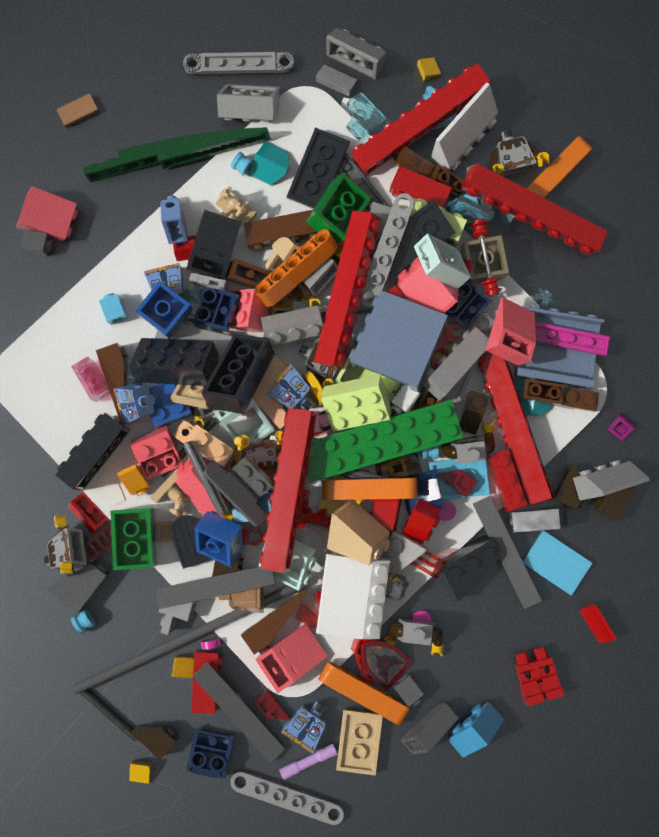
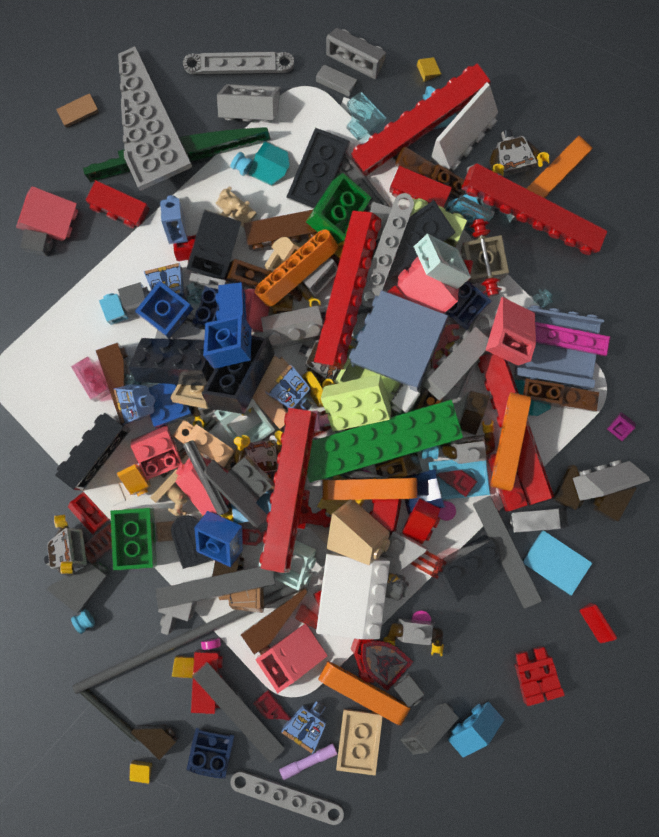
(117, 205): none -> red brick
(133, 296): none -> dark grey brick
(149, 137): none -> light grey wing
(227, 341): none -> blue brick
(231, 301): none -> blue brick
(510, 441): none -> orange beam

